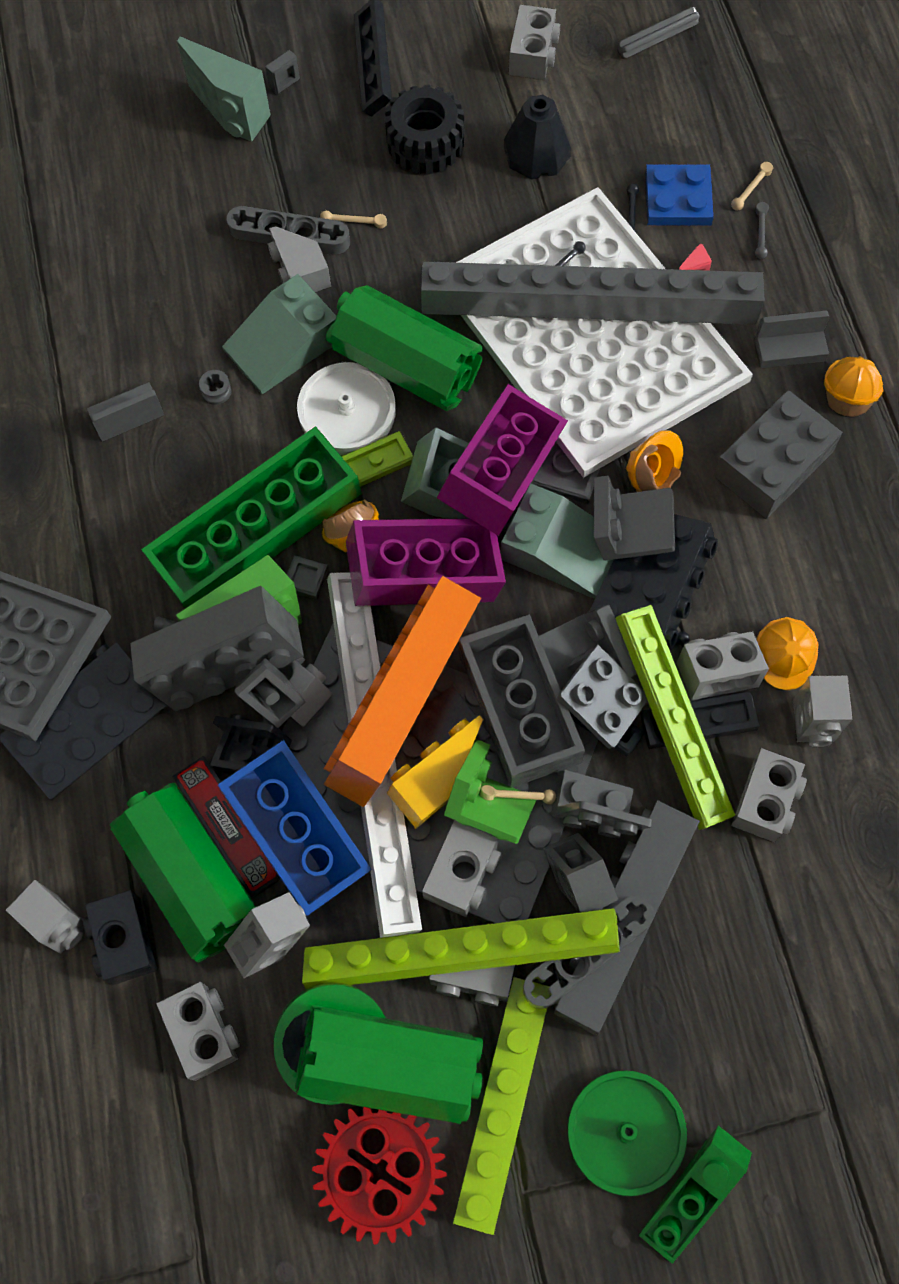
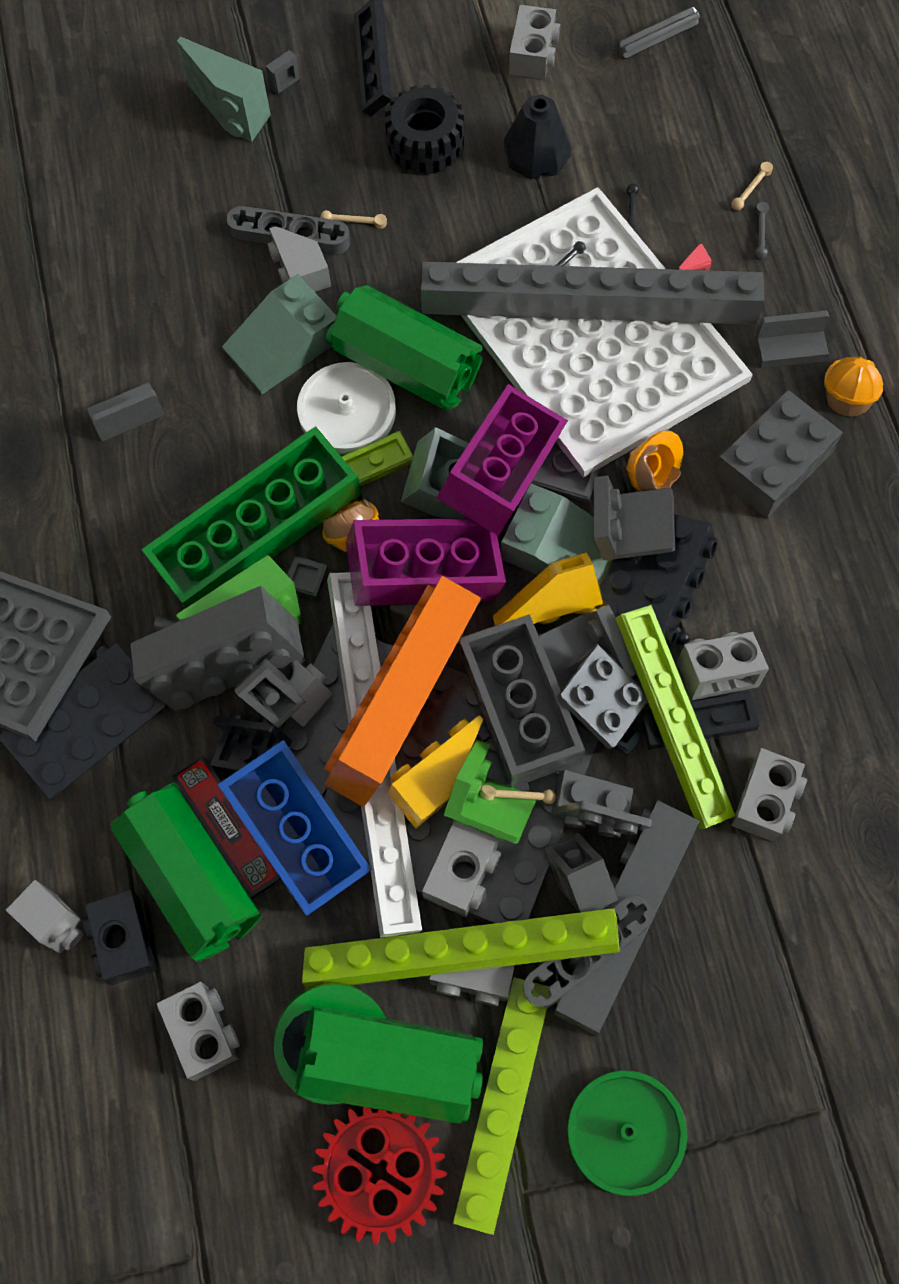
(210, 378): dark grey bush -> none
(267, 934): light grey brick -> none
(557, 591): none -> yellow slope
(679, 195): blue plate -> none
(696, 1194): green slope -> none
(789, 652): light orange piece -> none
(822, 709): light grey brick -> none

